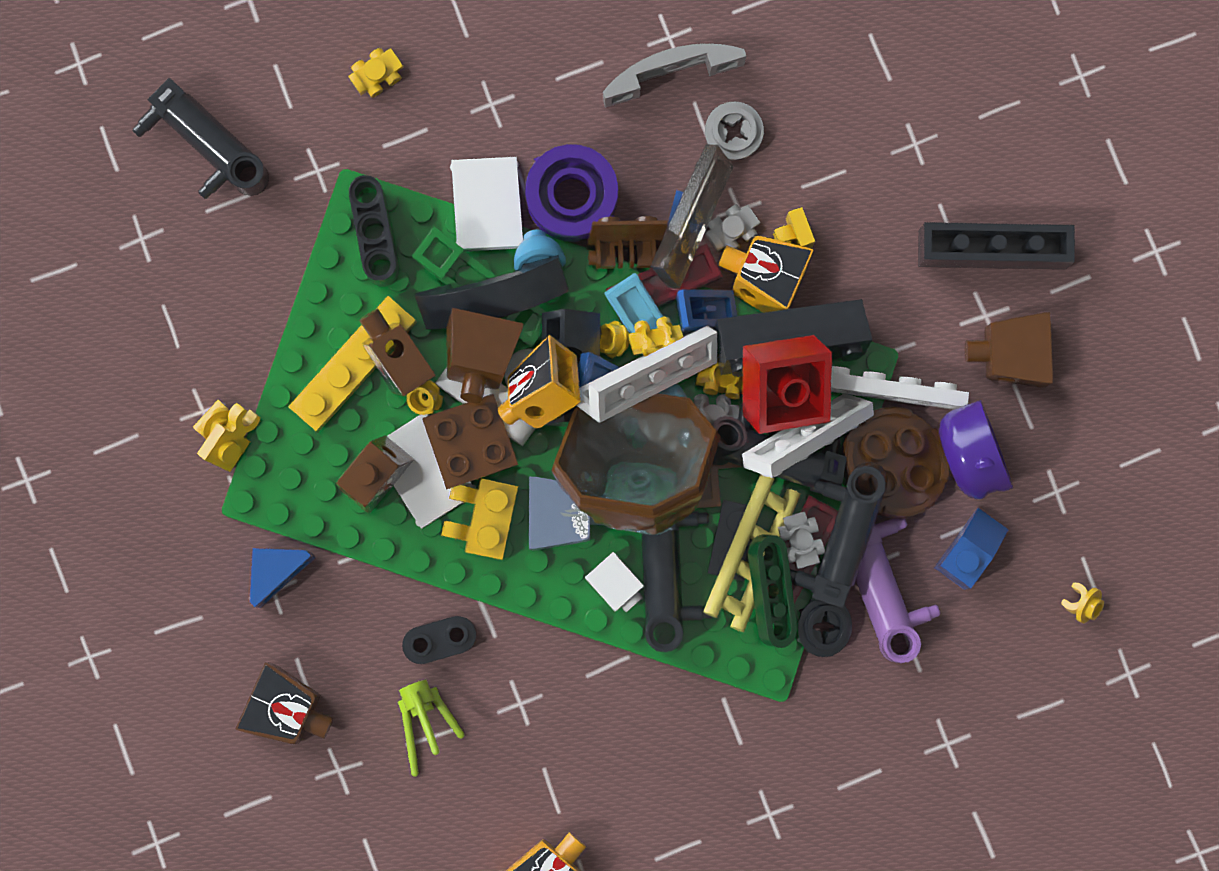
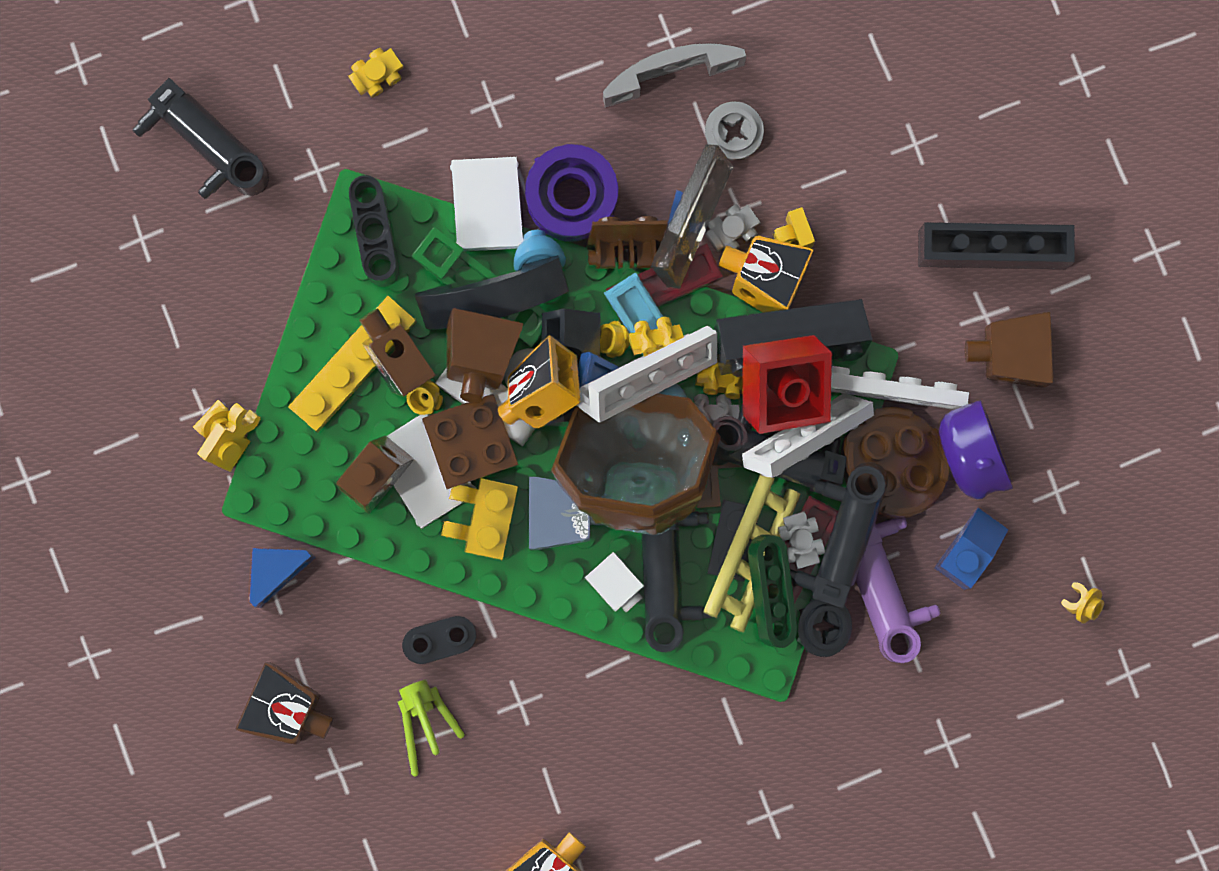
(703, 308): blue slope -> none

